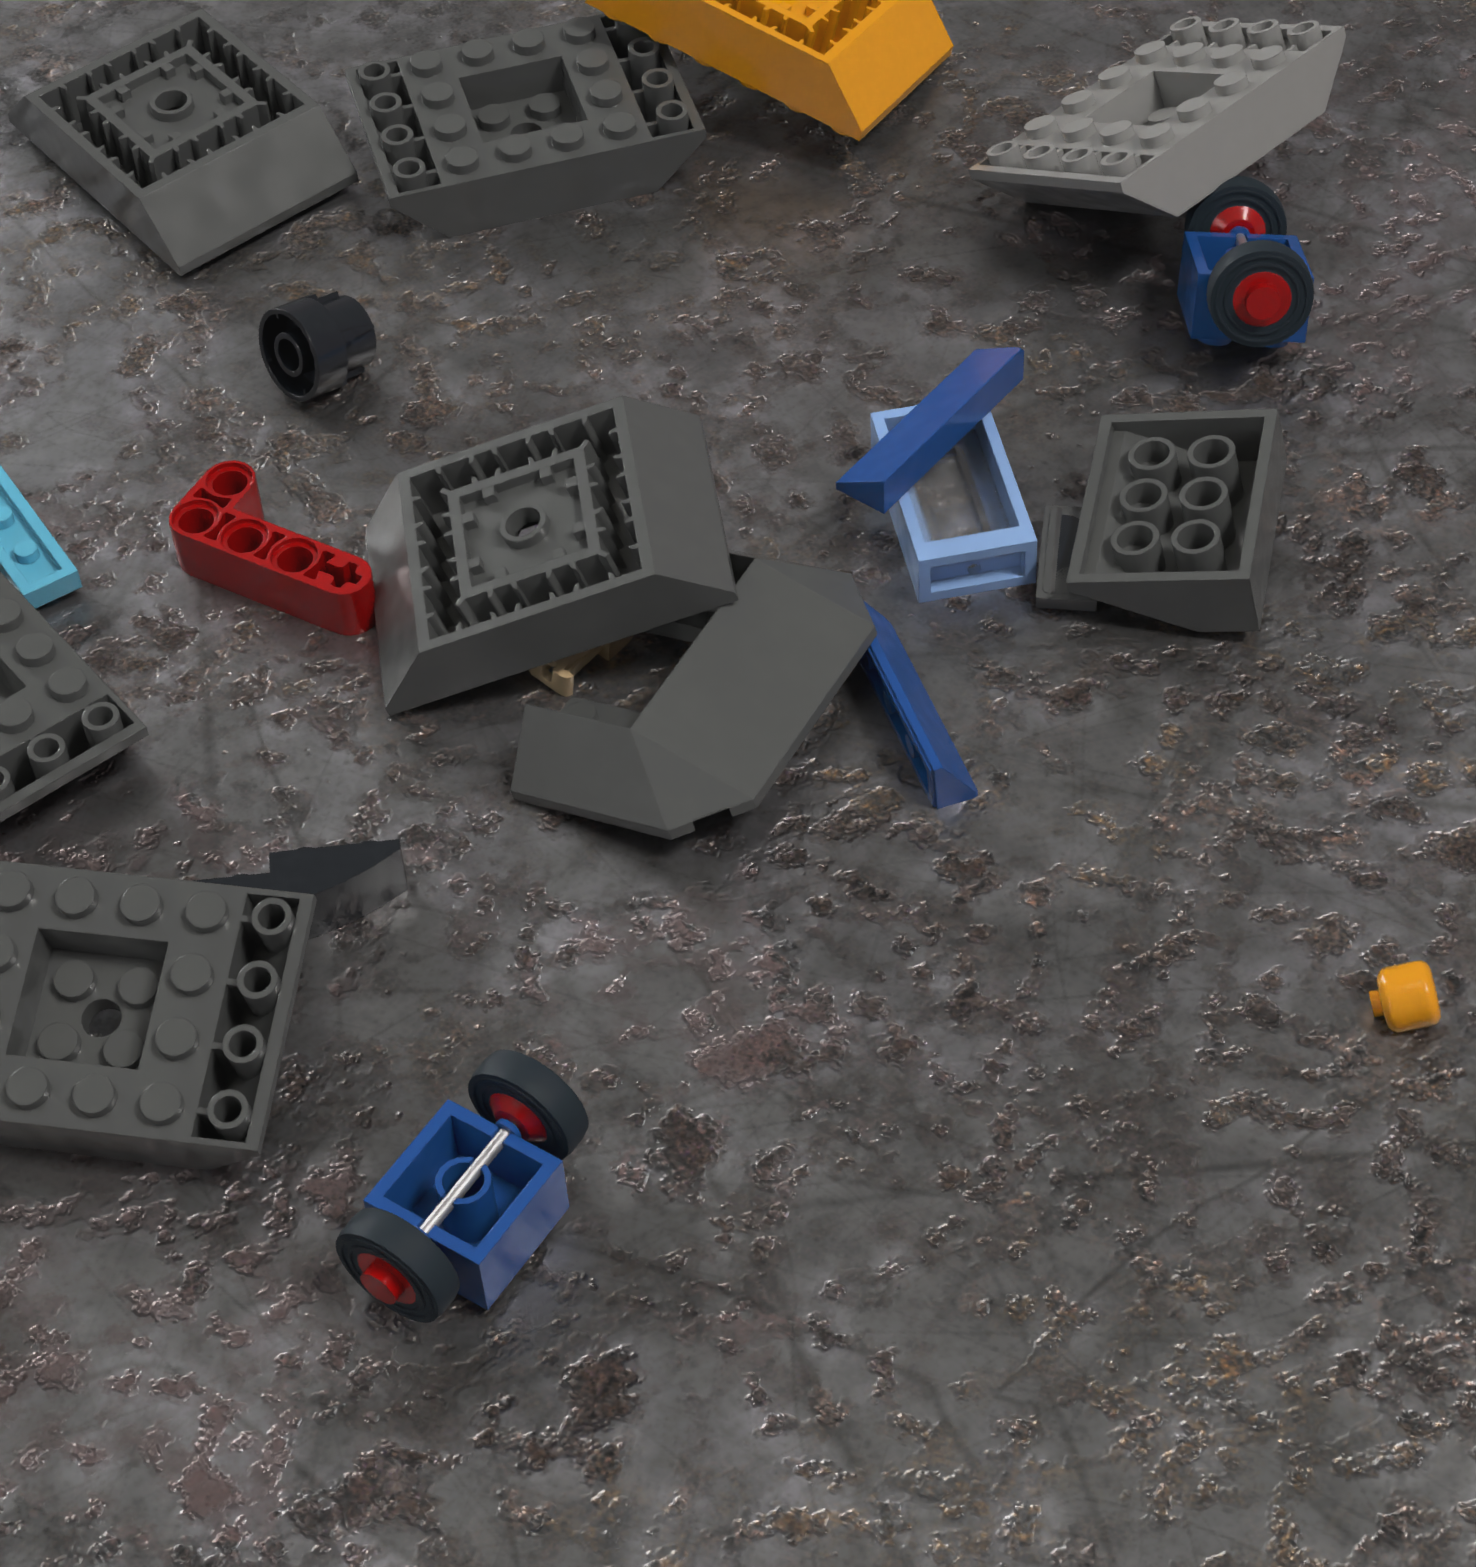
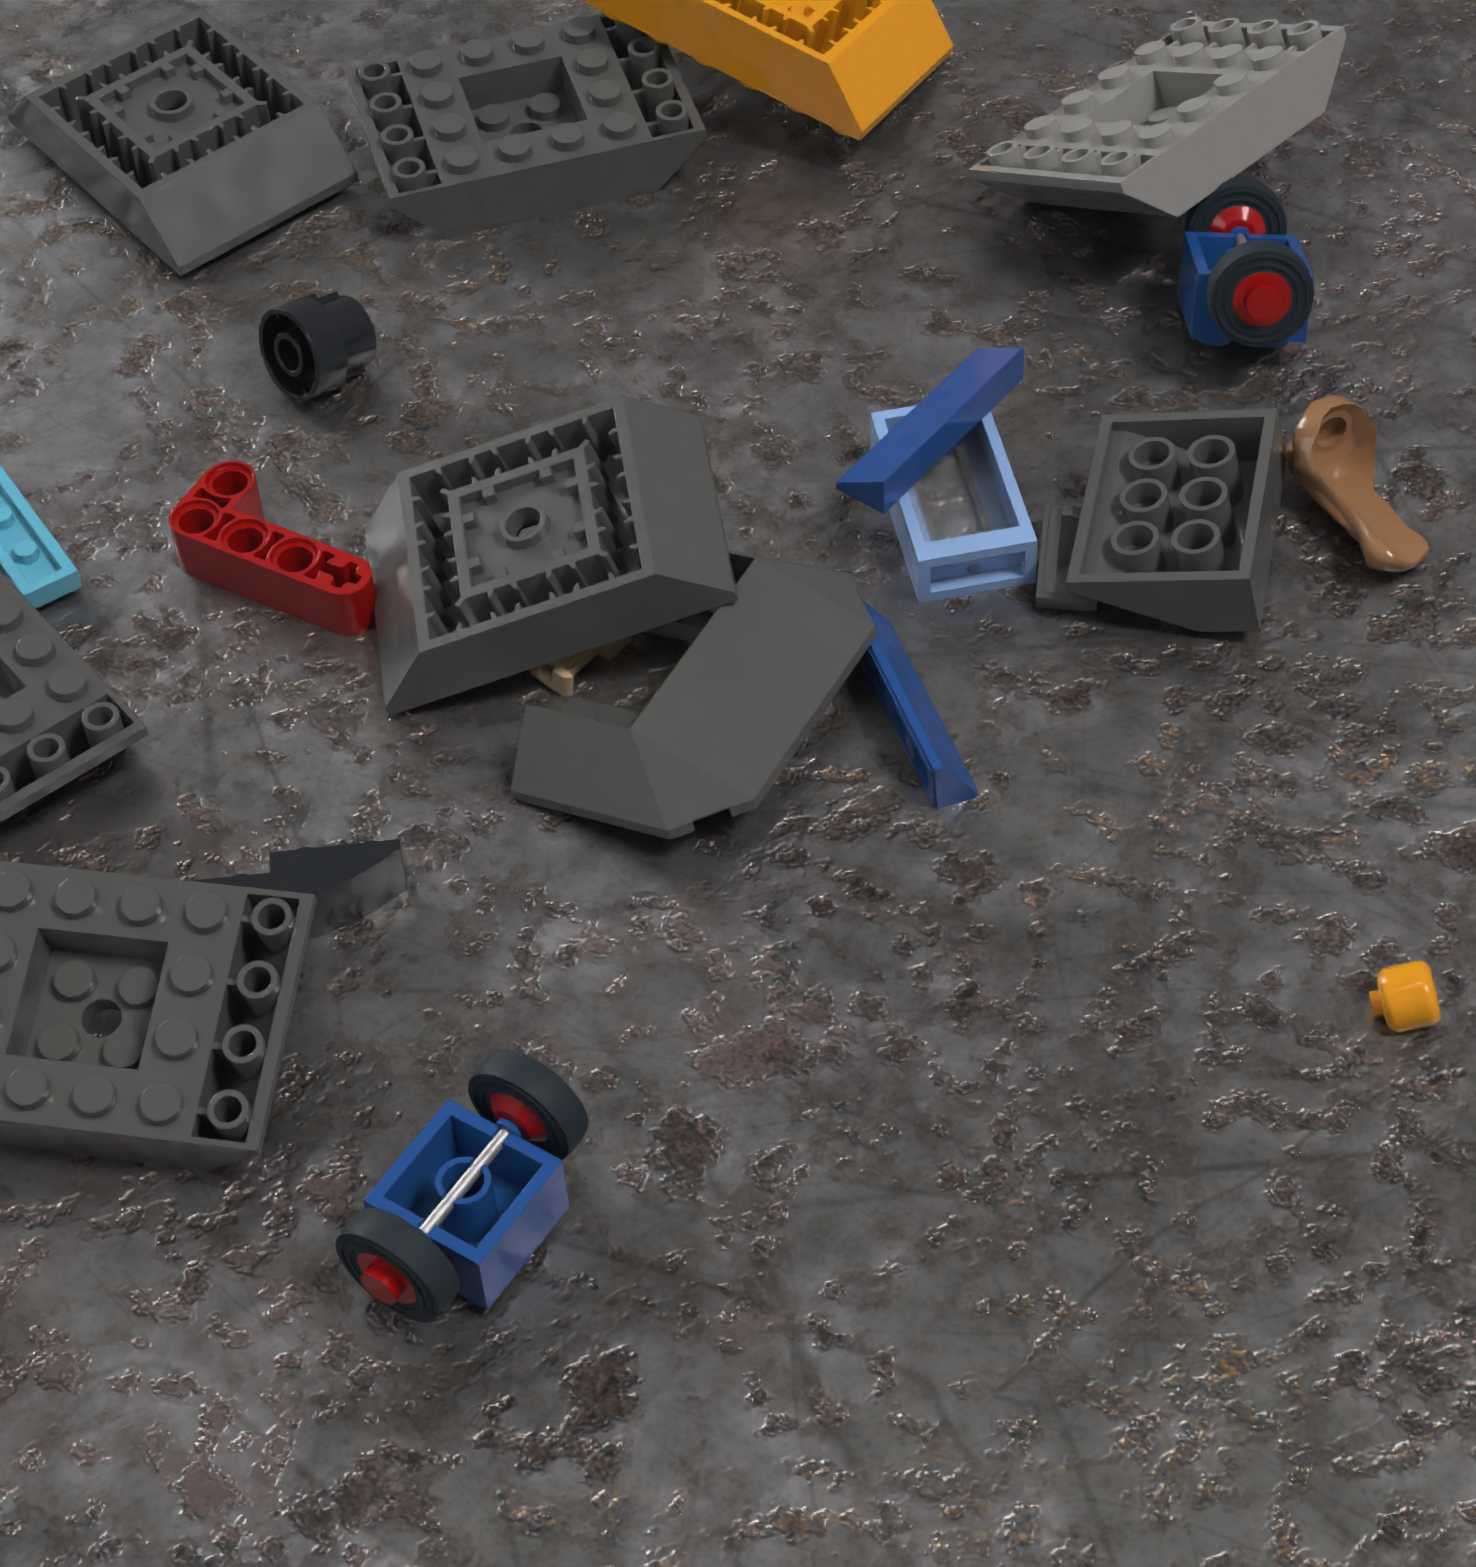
(1335, 465): none -> medium nougat hair

